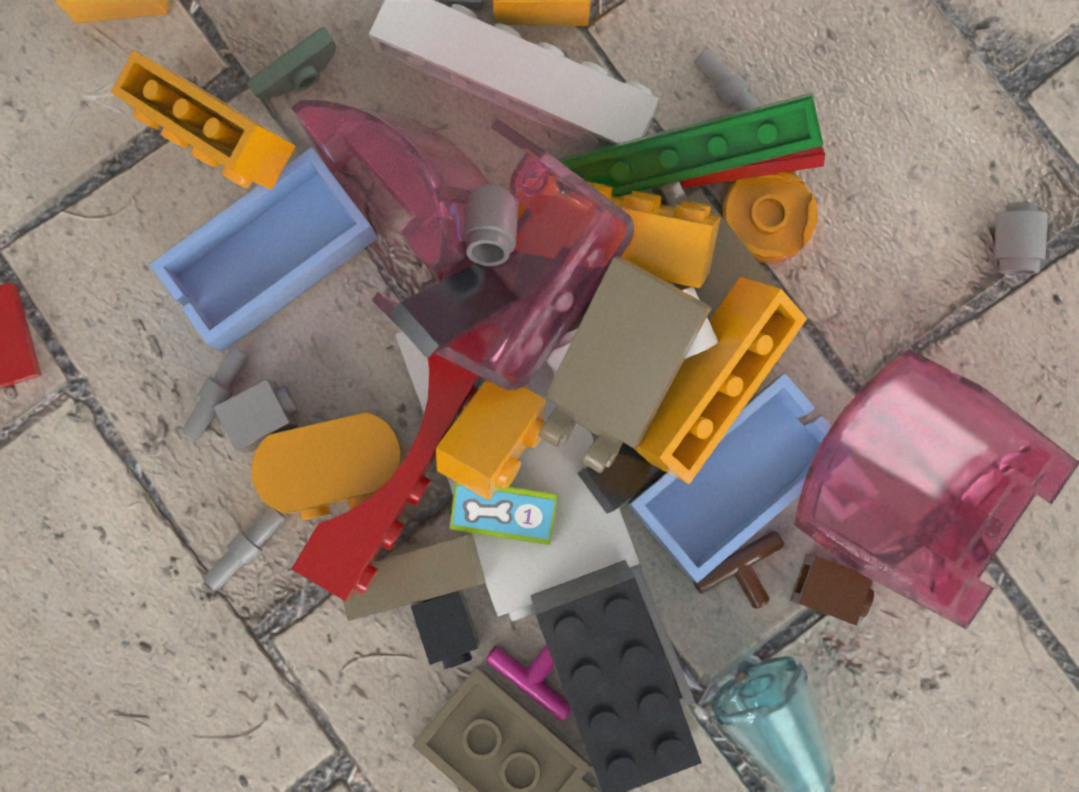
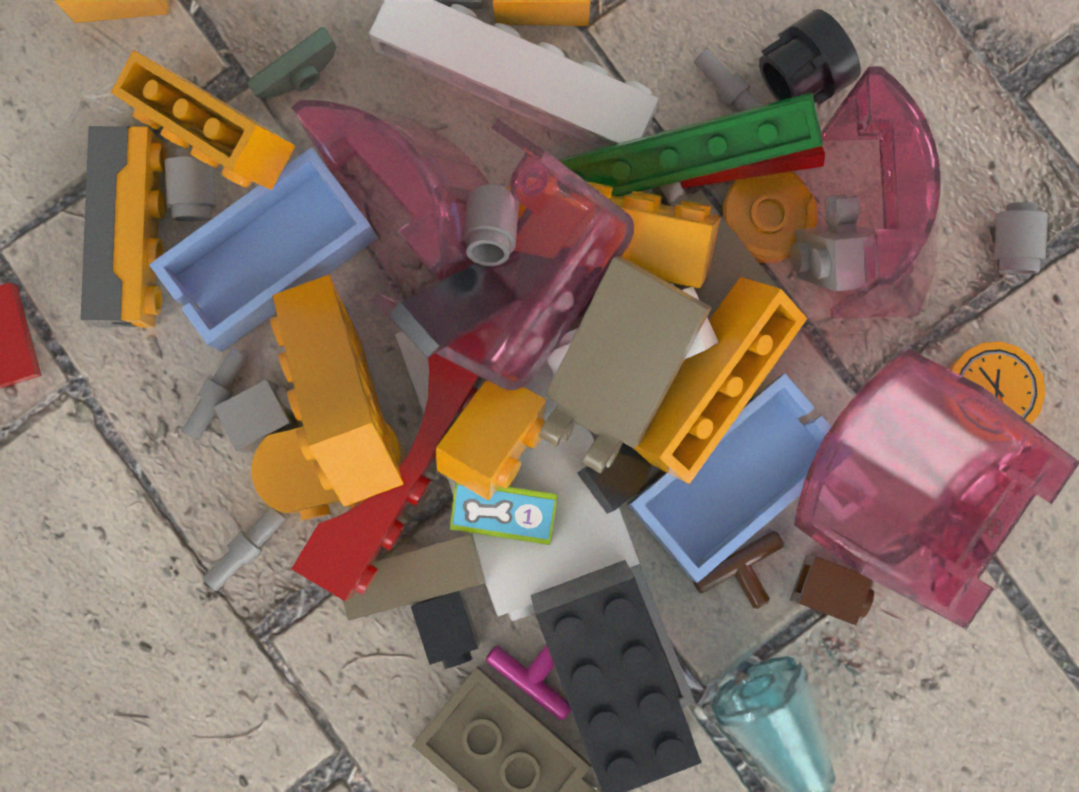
(122, 227): none -> piece
(189, 187): none -> light grey brick
(333, 392): none -> light orange brick
(810, 58): none -> black piece
(832, 253): none -> light grey brick
(904, 253): none -> clear pink windscreen
(1006, 374): none -> light orange tile

